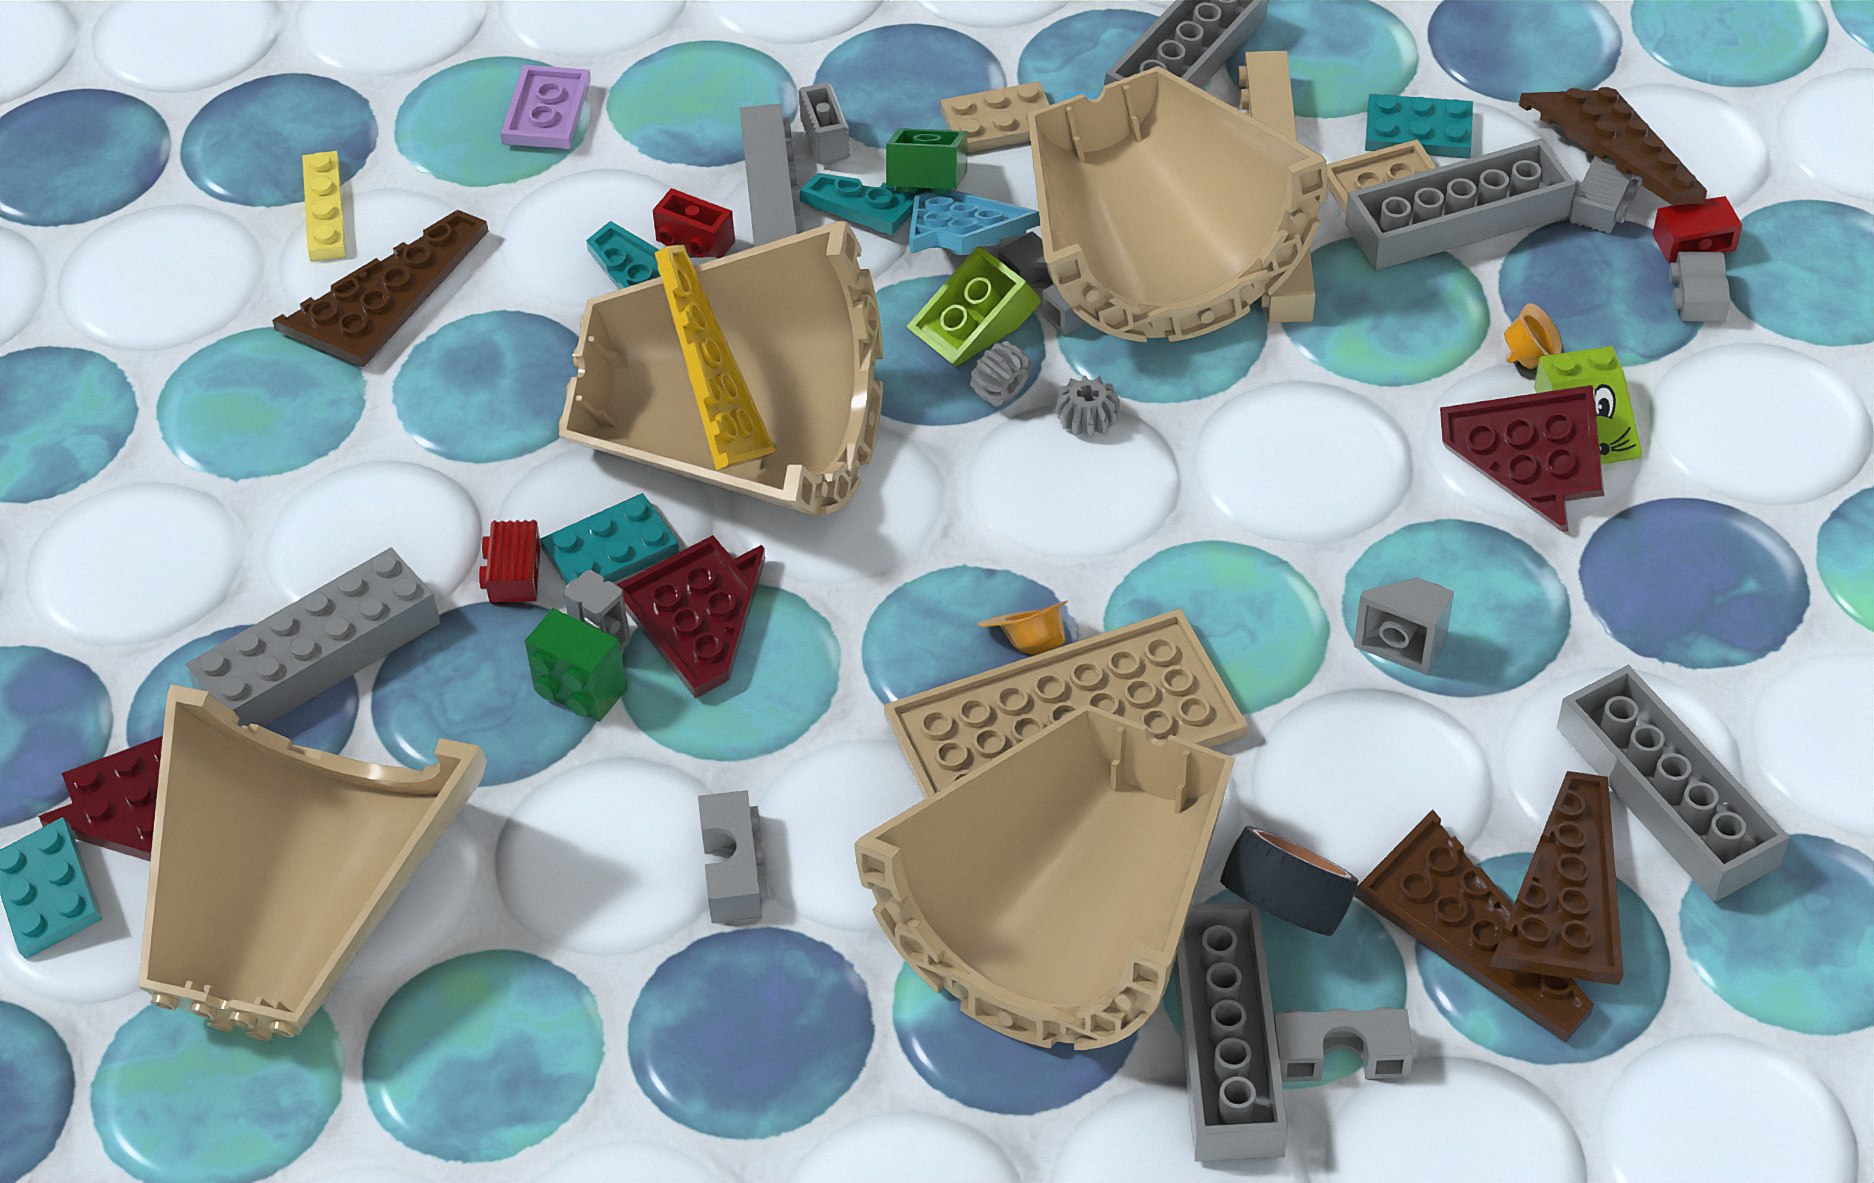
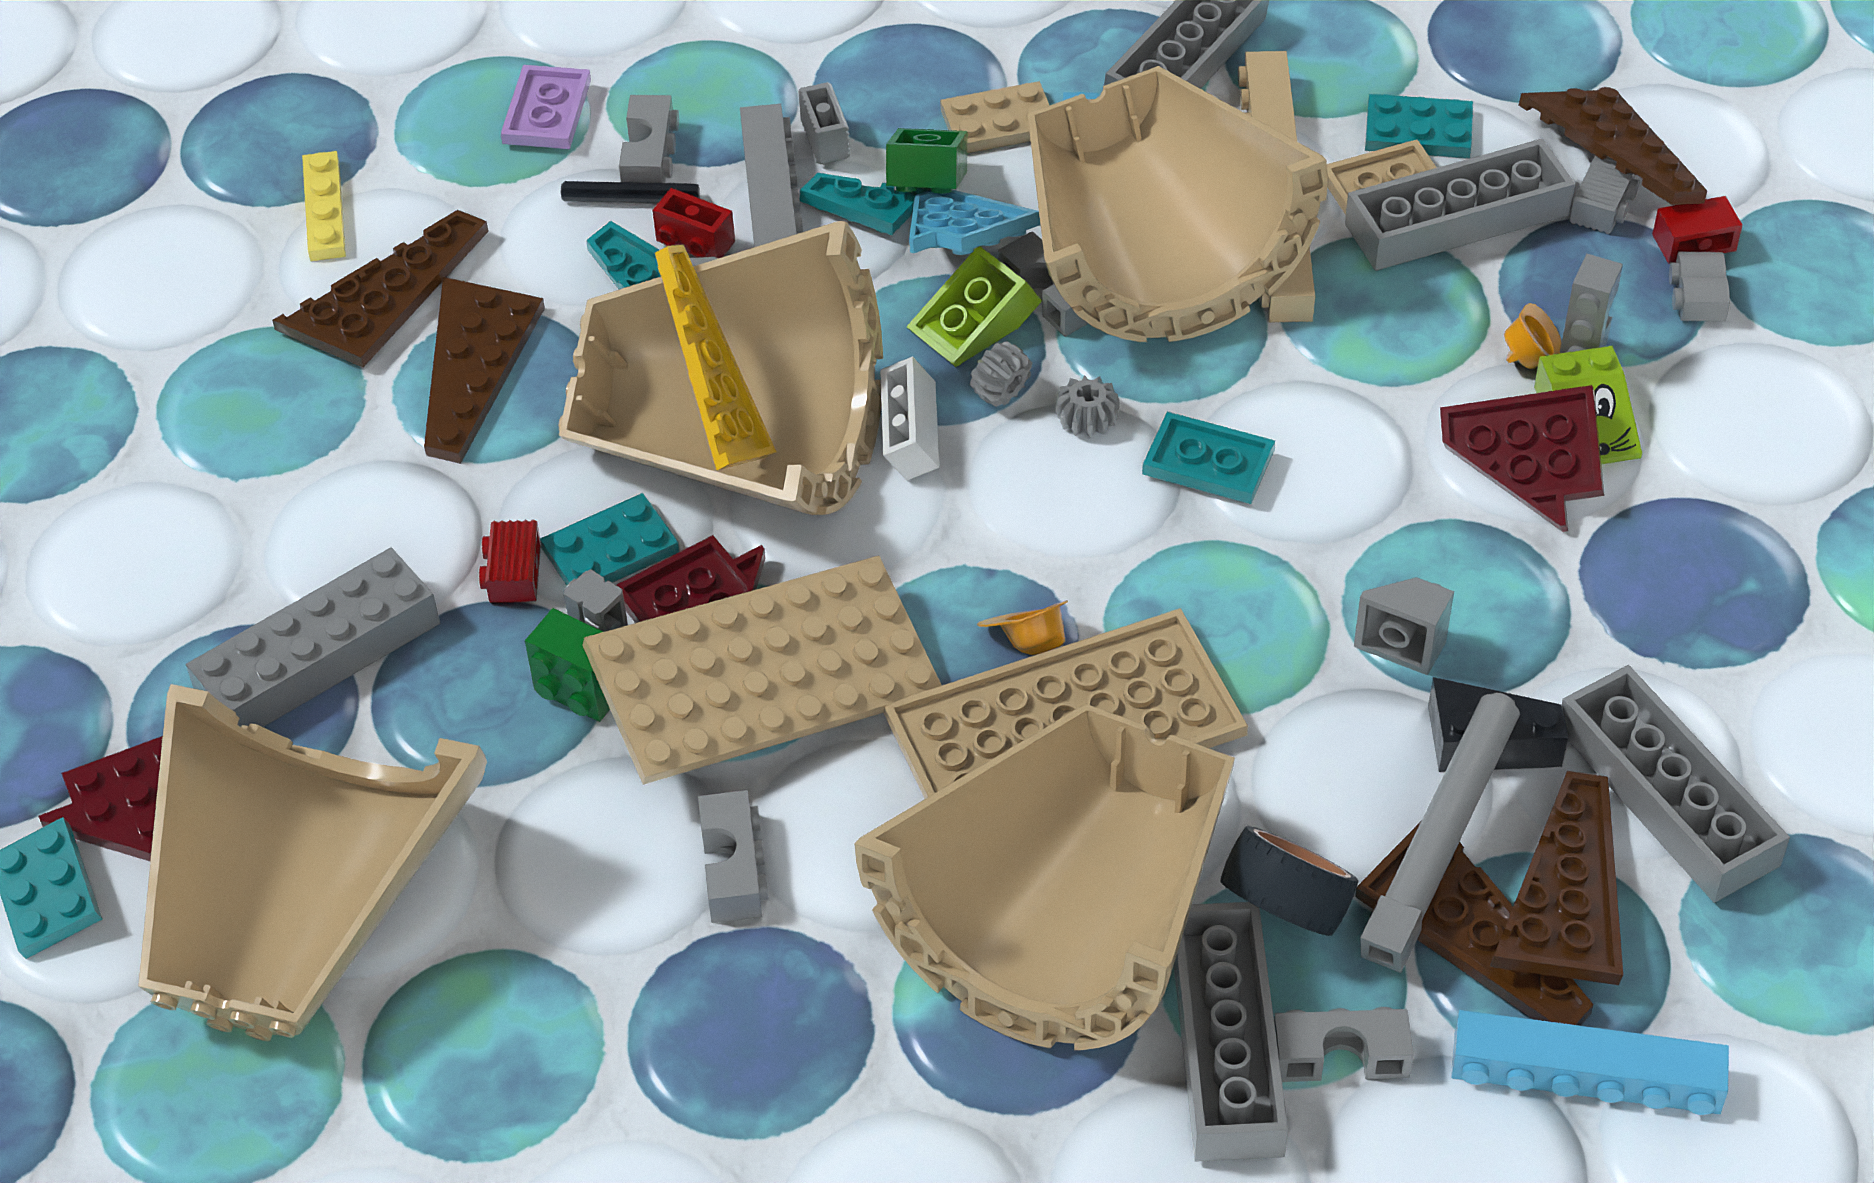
(475, 350): none -> reddish brown wing
(622, 191): none -> black axle
(650, 139): none -> light grey arch
(759, 668): none -> tan plate
(909, 418): none -> white brick
(1208, 457): none -> teal plate
(1400, 912): none -> light grey brick
(1536, 739): none -> black wedge
(1589, 304): none -> light grey arch
(1590, 1062): none -> medium azure brick

